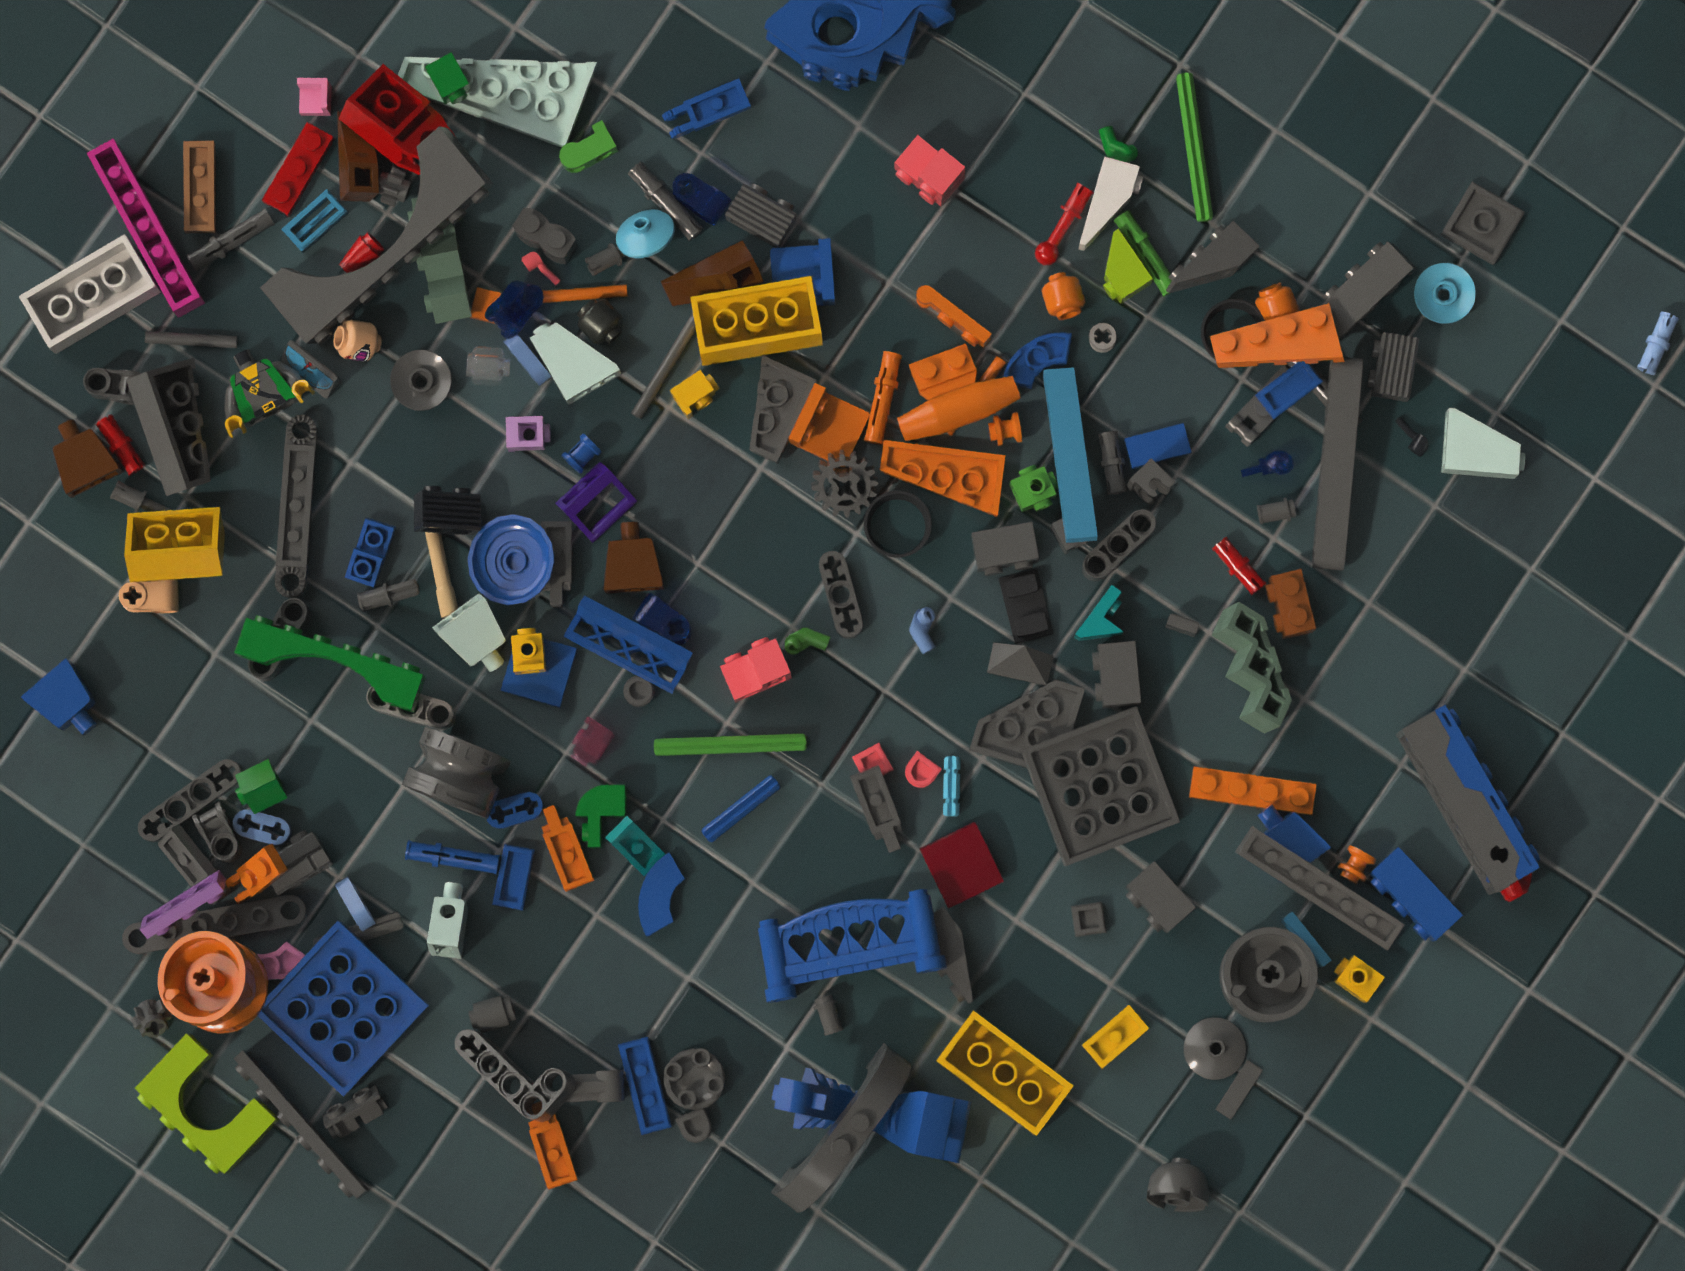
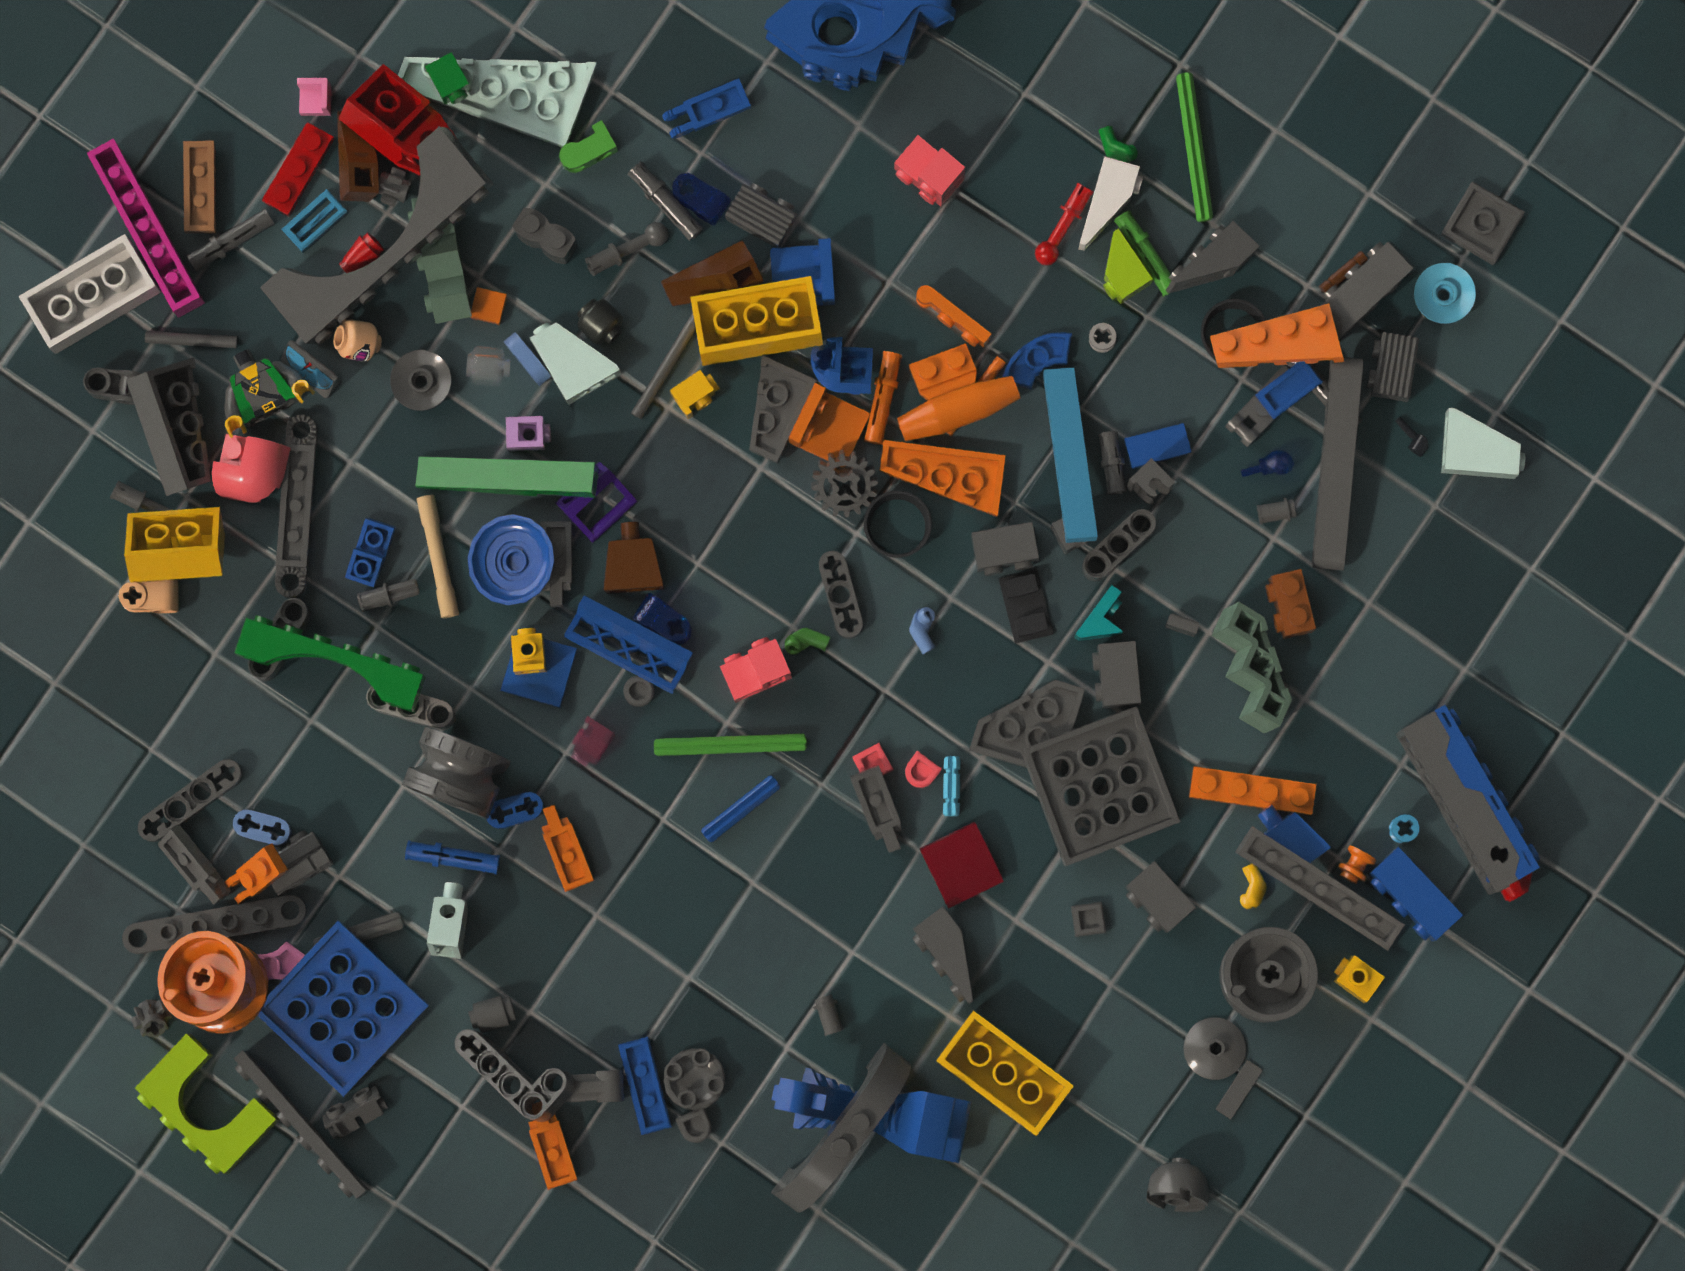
(63, 698): blue torso -> none
(83, 459): reddish brown torso -> none
(120, 444): red pin -> none
(183, 905): medium lavender plate -> none
(216, 828): dark grey piece -> none
(249, 468): none -> coral brick
(260, 787): green brick -> none
(355, 903): medium blue beam -> none
(447, 512): black brick -> none
(473, 633): light aqua torso -> none
(508, 476): none -> green slope
(512, 312): clear blue piece -> none
(513, 877): blue tile -> none
(533, 260): coral hand -> none
(581, 453): blue bush -> none
(585, 293): orange bar -> none
(600, 803): green brick -> none
(635, 845): teal slope -> none
(645, 233): medium azure dish -> none
(657, 894): blue tile -> none
(843, 367): none -> blue slope
(916, 943): blue piece -> none
(1005, 429): orange wheel -> none
(1020, 663): dark grey slope -> none
(1026, 496): bright green brick -> none
(1063, 296): orange head -> none
(1115, 1036): yellow plate -> none
(1239, 566): red pin -> none
(1256, 888): none -> yellow arm
(1276, 301): orange head -> none
(1295, 926): dark azure tile -> none
(1338, 277): none -> reddish brown wheel
(1413, 828): none -> dark azure bush
(1658, 343): light blue pin -> none

